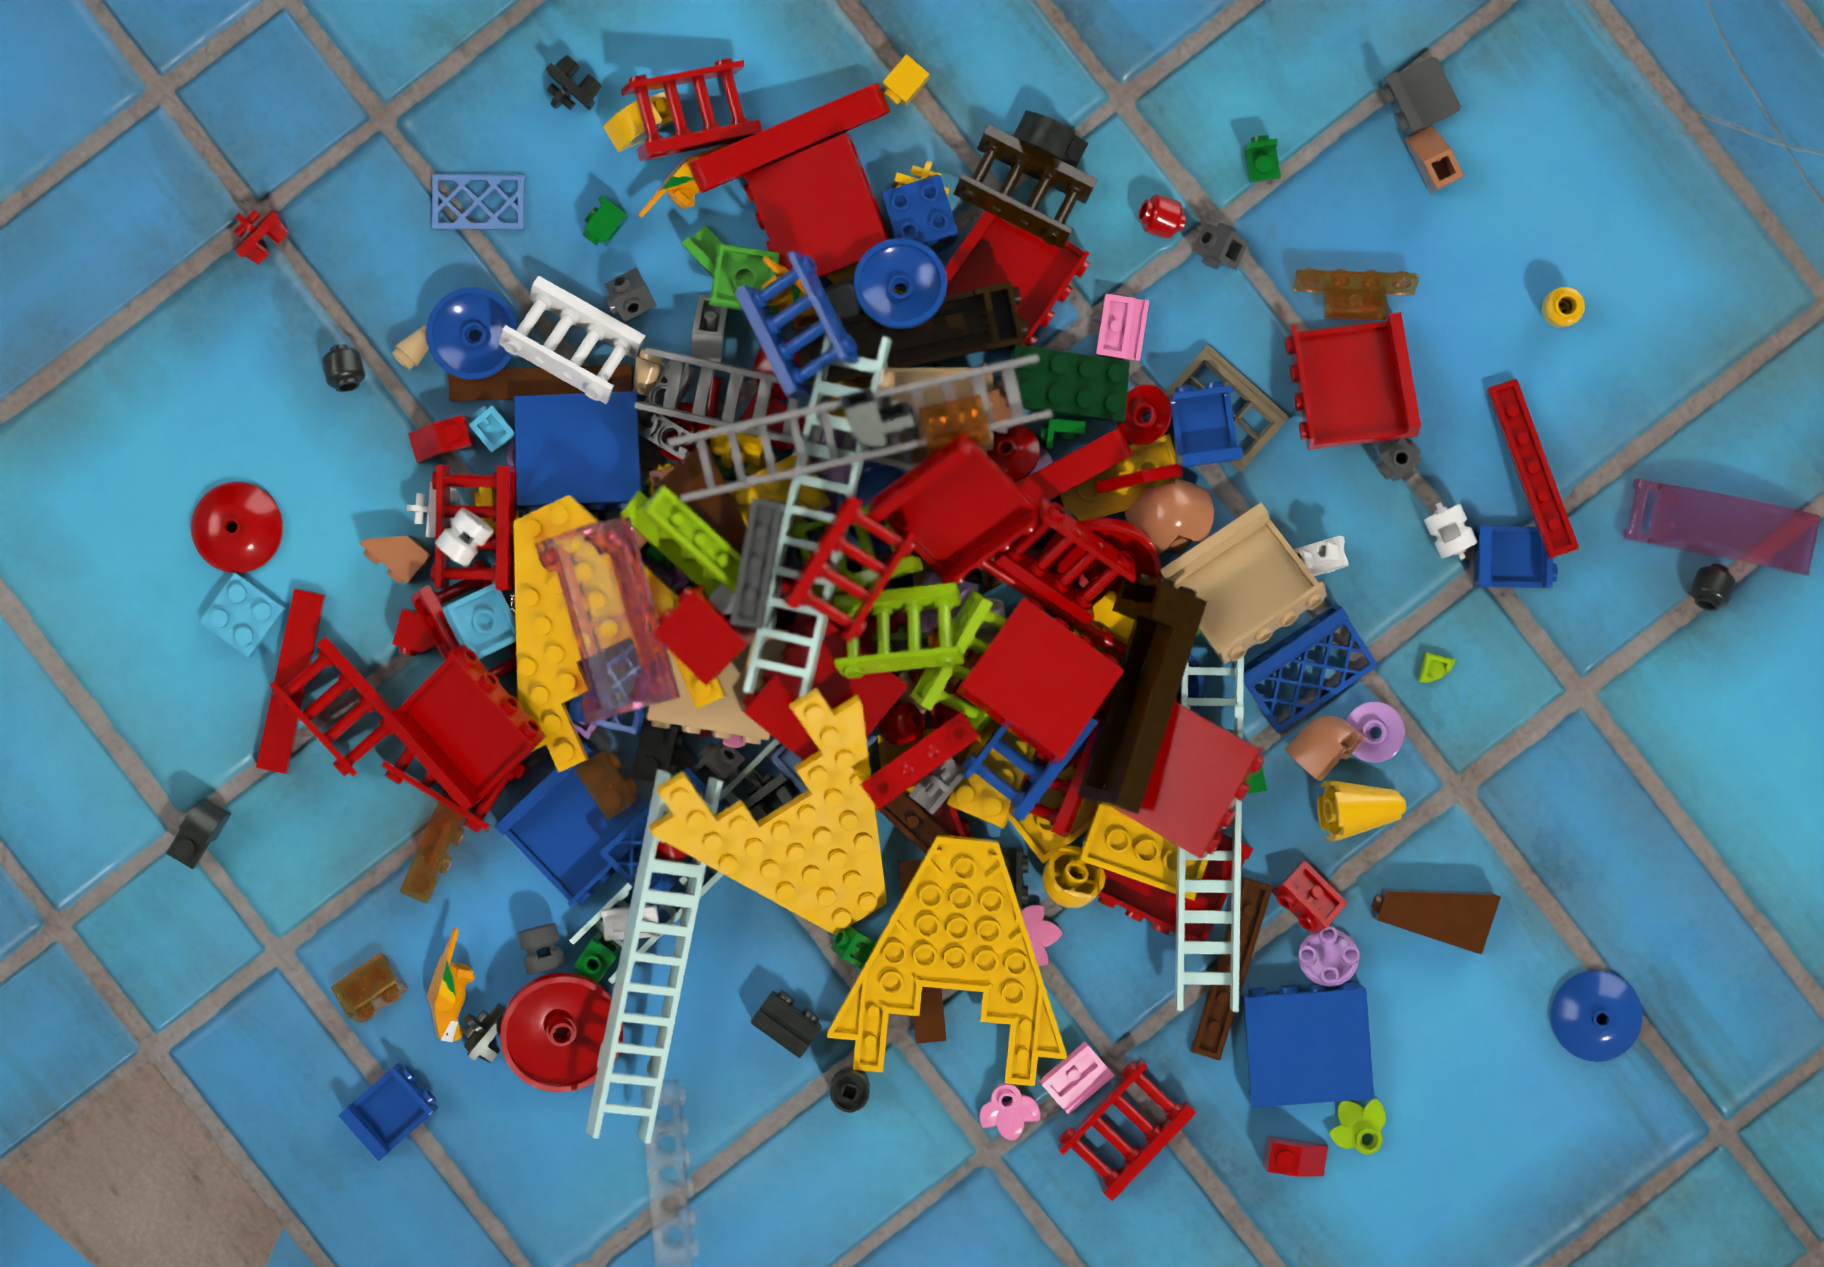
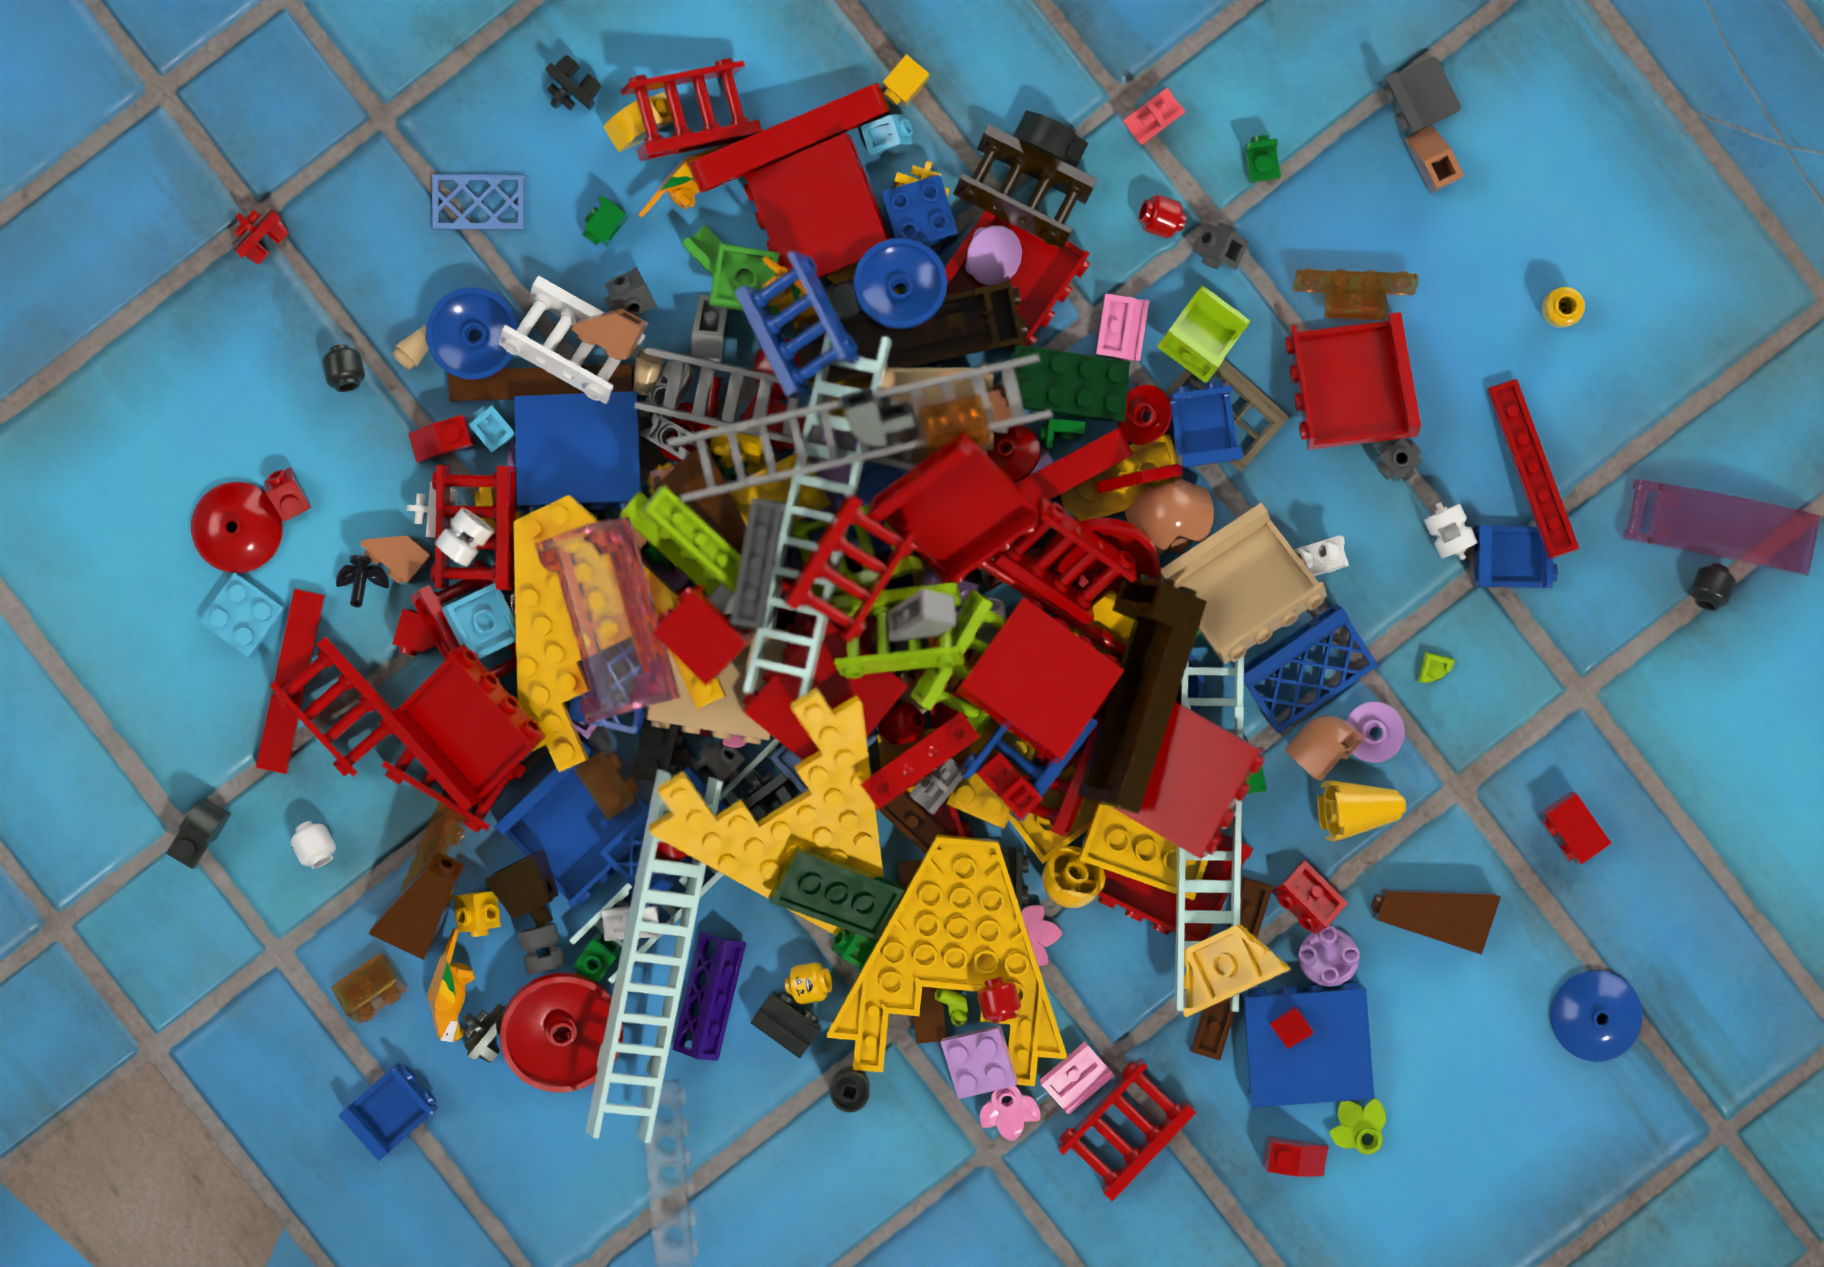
(286, 494): none -> red bracket
(313, 844): none -> white head
(358, 575): none -> black plant
(420, 908): none -> reddish brown slope
(477, 912): none -> yellow brick
(526, 887): none -> dark brown torso
(614, 331): none -> nougat slope
(714, 998): none -> dark purple fence
(808, 983): none -> yellow head
(836, 893): none -> dark green plate
(887, 133): none -> medium azure bracket
(921, 616): none -> light grey slope
(956, 1005): none -> lime arm
(979, 1061): none -> lavender plate
(993, 255): none -> lavender dish
(998, 1000): none -> red head
(1009, 785): none -> red slope
(1154, 116): none -> coral hips
(1203, 334): none -> lime panel
(1226, 967): none -> yellow wing
(1291, 1027): none -> red slope
(1575, 828): none -> red brick

